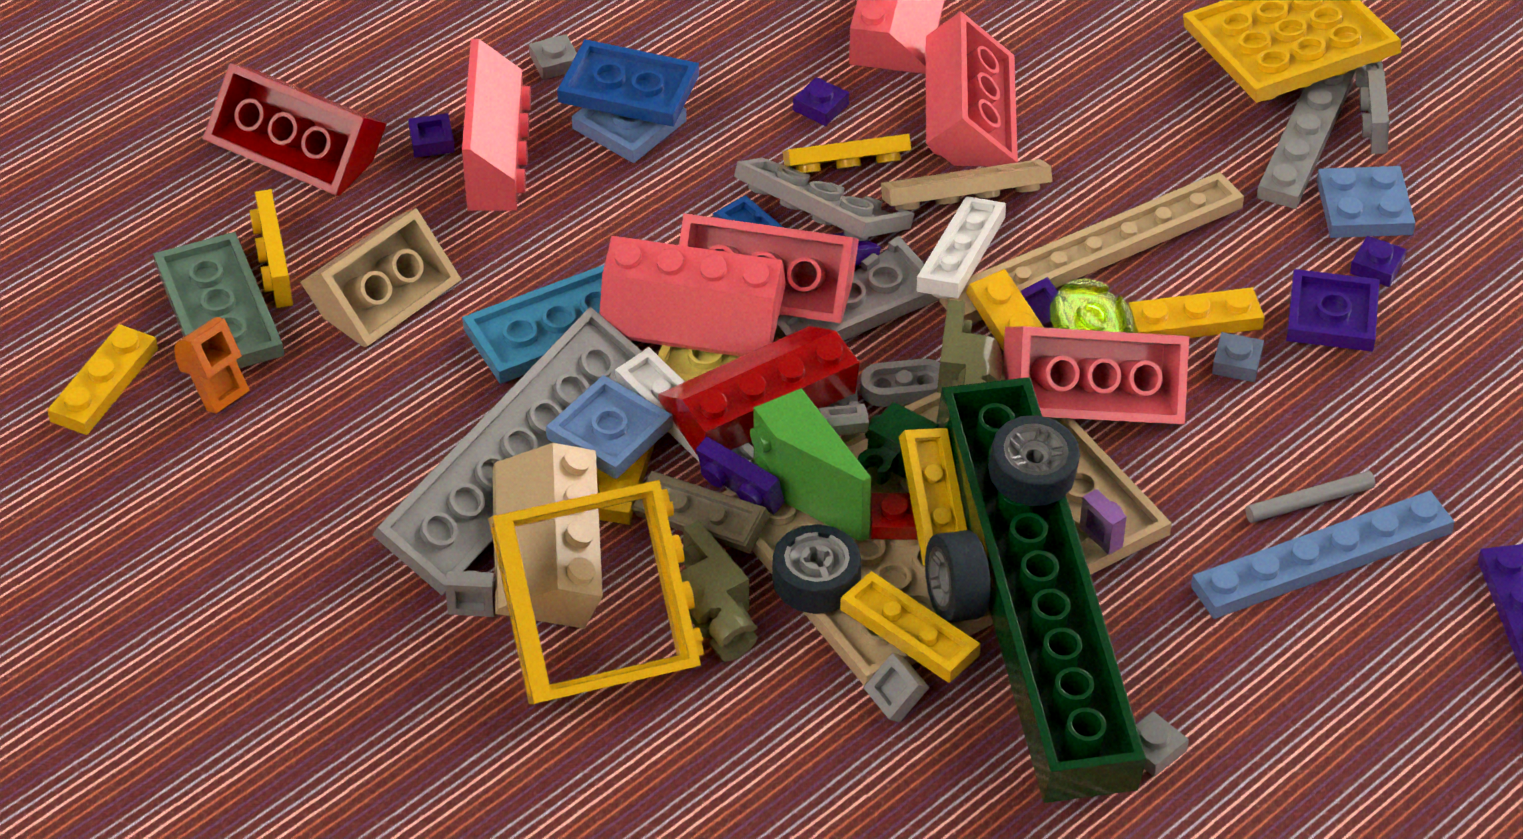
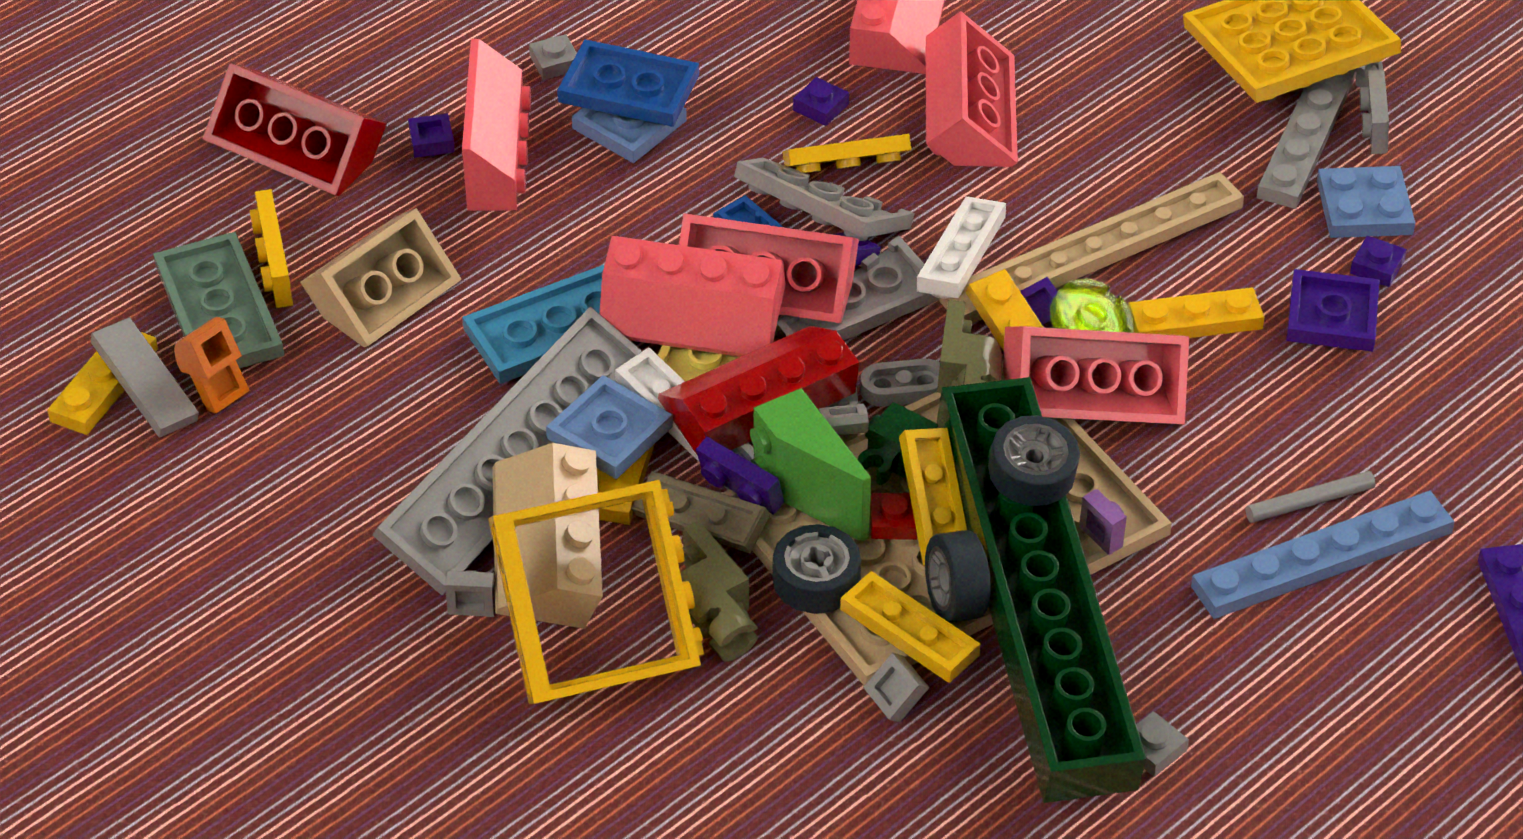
(144, 377): none -> light grey tile
(982, 182): tan plate -> none
(1237, 357): sand blue plate -> none

